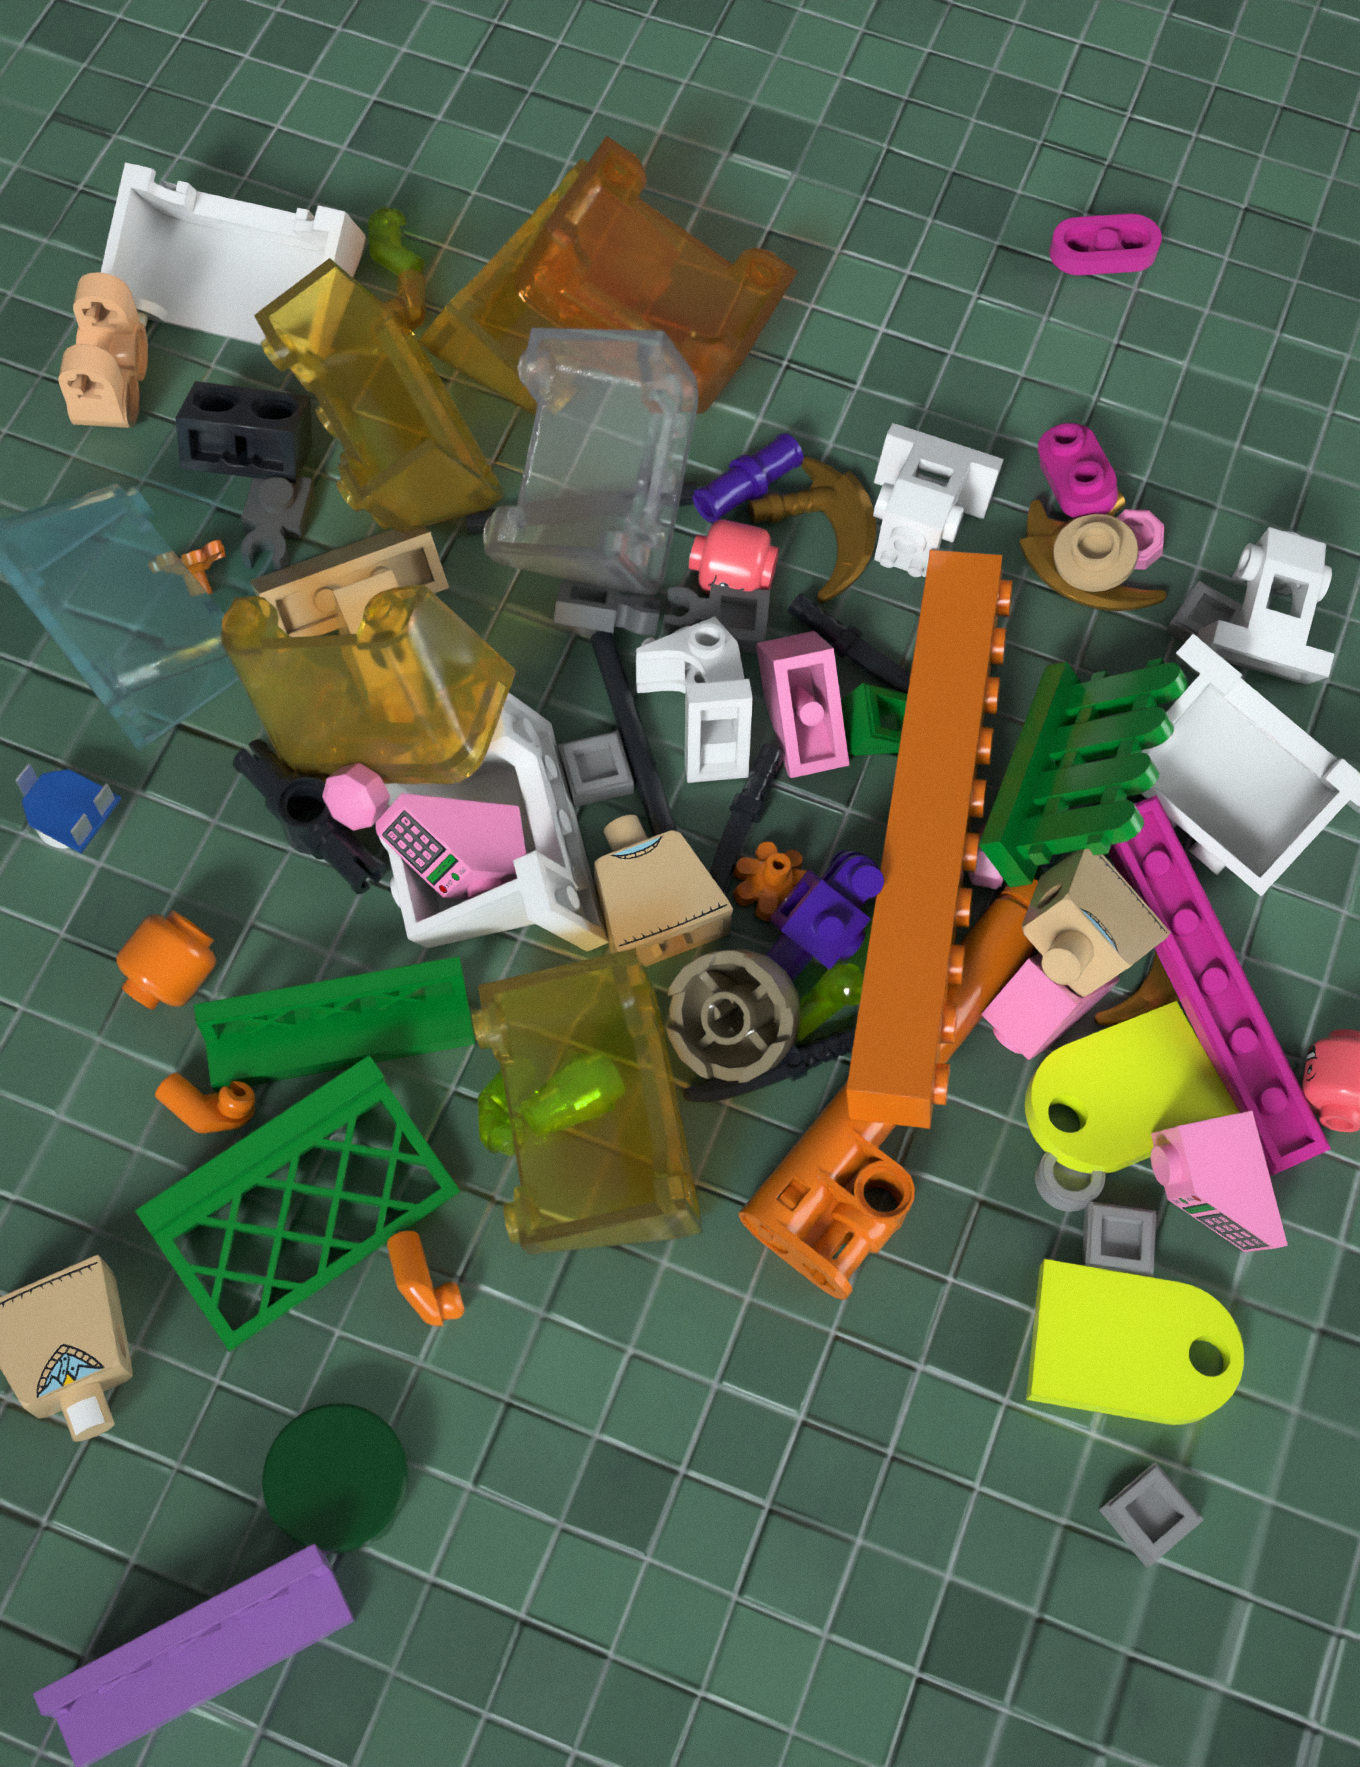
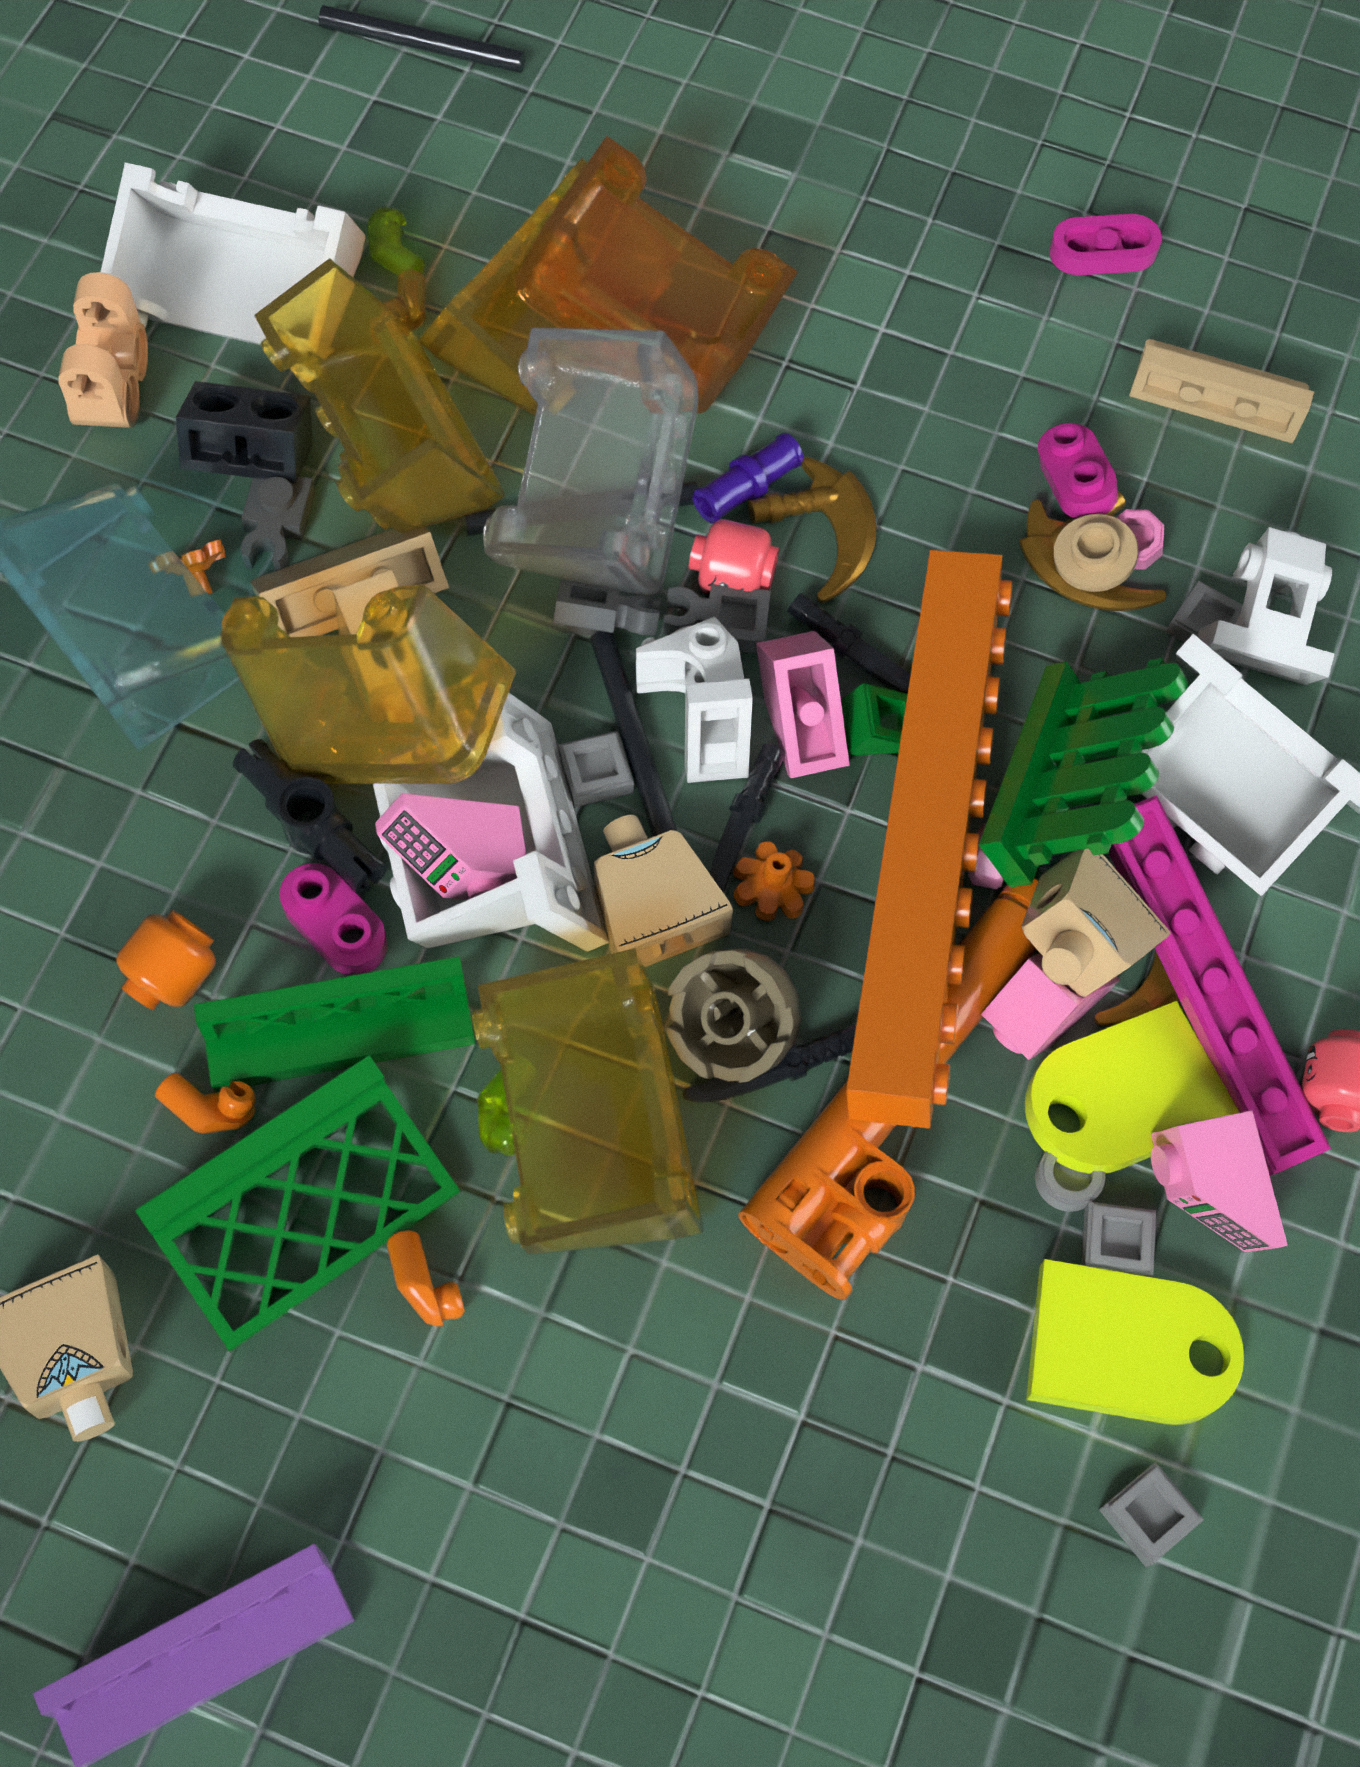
(65, 806): blue piece -> none
(331, 915): none -> dark pink plate
(335, 1478): dark green tile -> none
(355, 796): bright pink tile -> none
(422, 38): none -> black bar
(574, 1094): clear neon green cone -> none
(824, 913): dark purple piece -> none
(829, 995): clear neon green arm -> none
(922, 509): white tile -> none
(1221, 390): none -> tan panel

